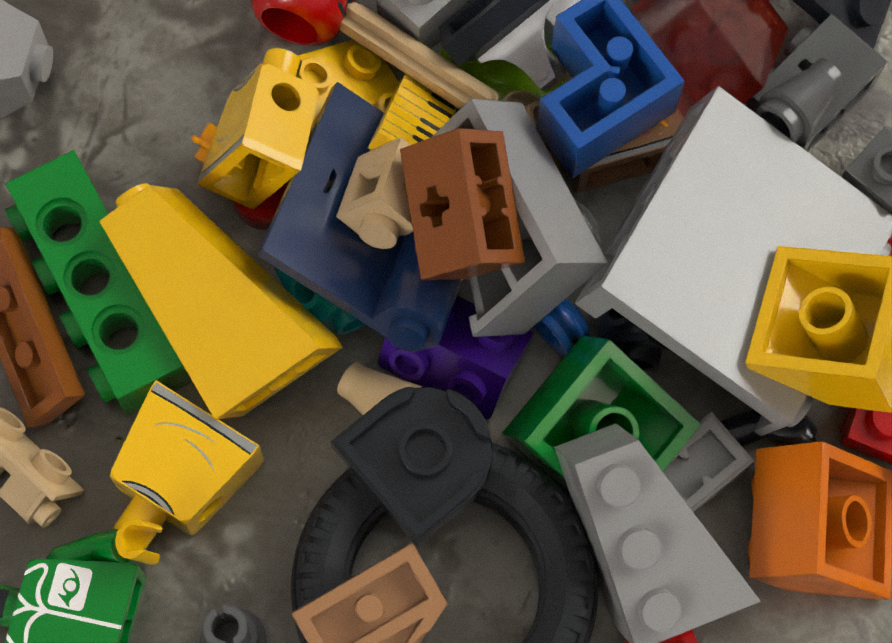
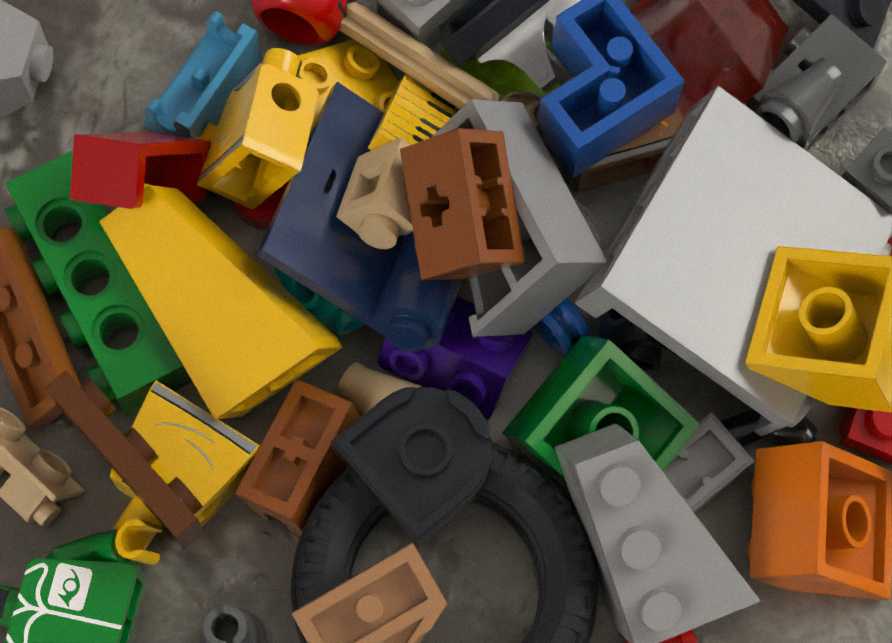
(116, 165): none -> red panel
(129, 457): none -> reddish brown plate
(205, 80): none -> dark azure hinge
(297, 456): none -> dark orange hinge

